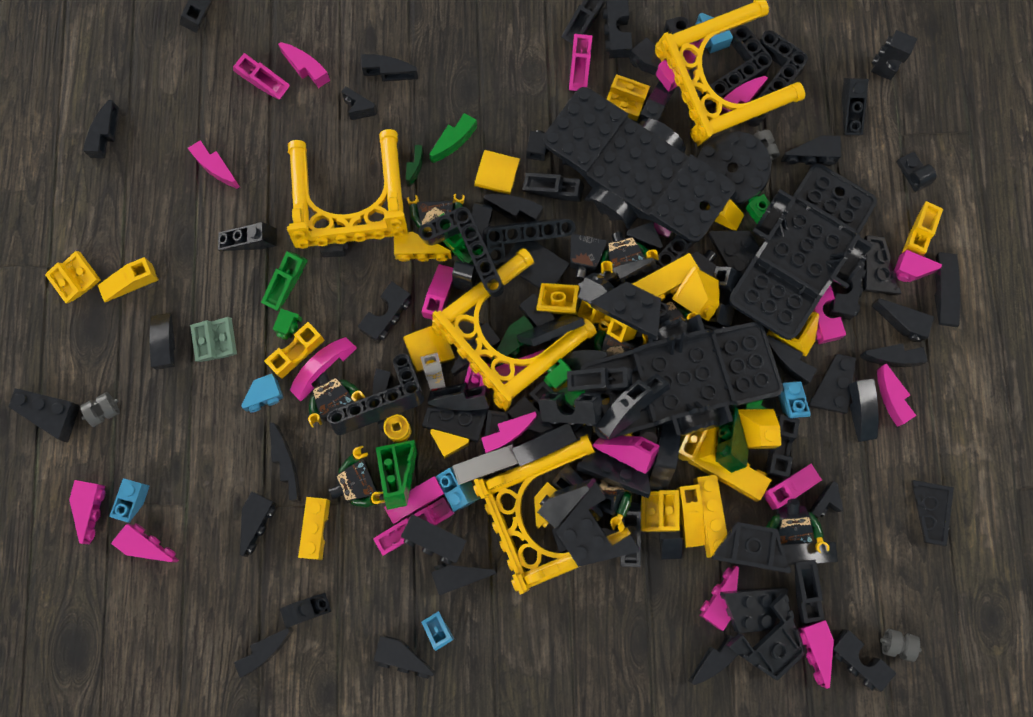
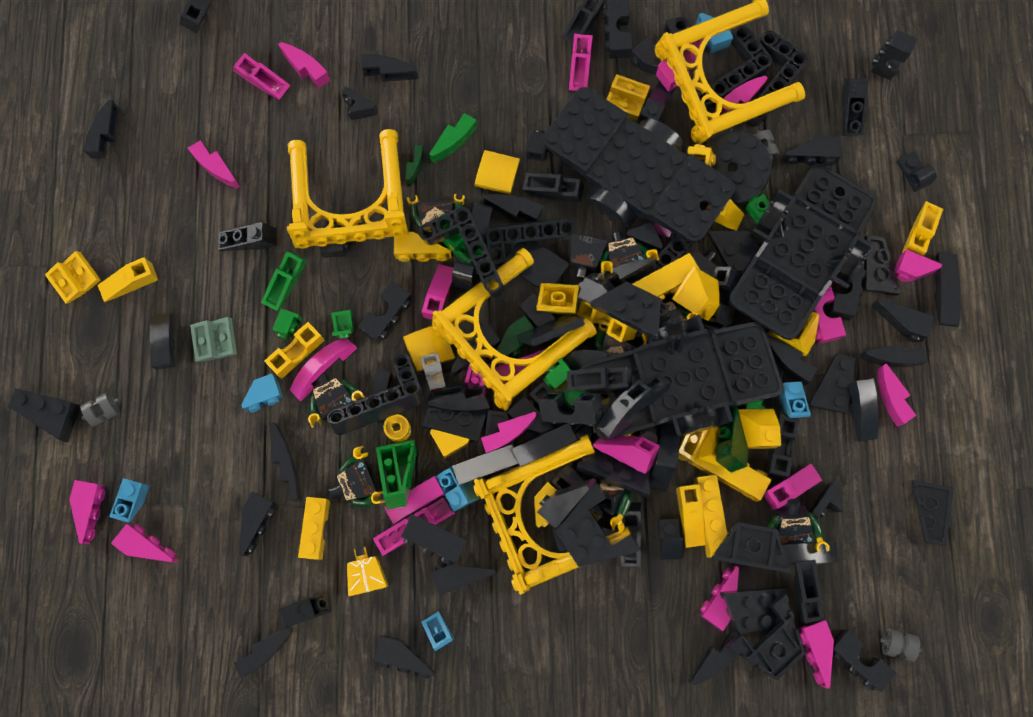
(342, 323): none -> green bracket
(364, 573): none -> yellow torso
(661, 511): yellow slope -> none
(702, 153): none -> yellow bracket

